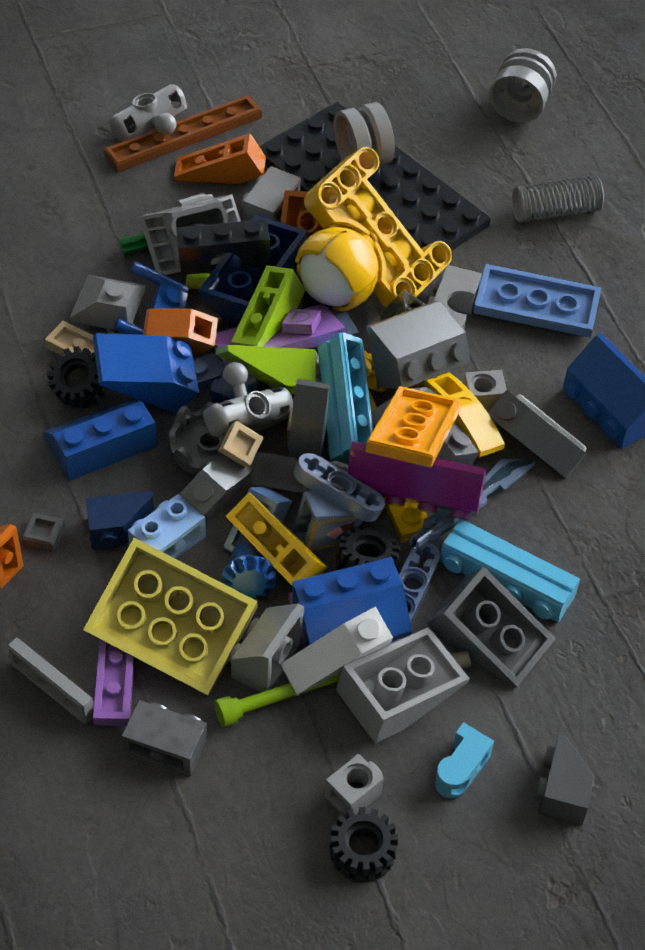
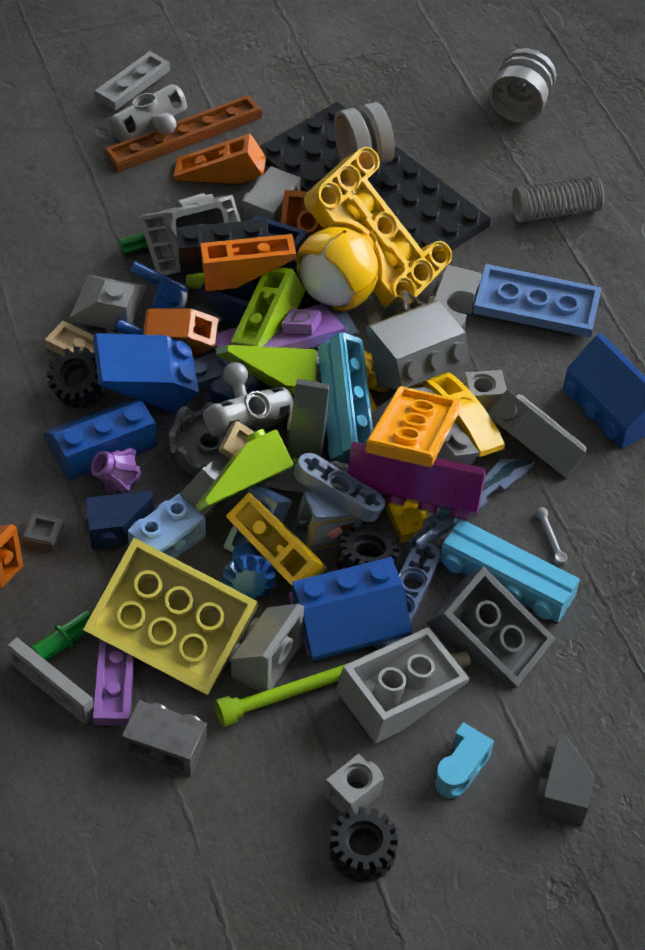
(61, 637): none -> green axle
(116, 470): none -> medium lavender rock
(132, 80): none -> light grey plate
(242, 260): none -> orange slope
(251, 464): none -> lime slope
(337, 648): white slope -> none
(560, 557): none -> light grey hinge

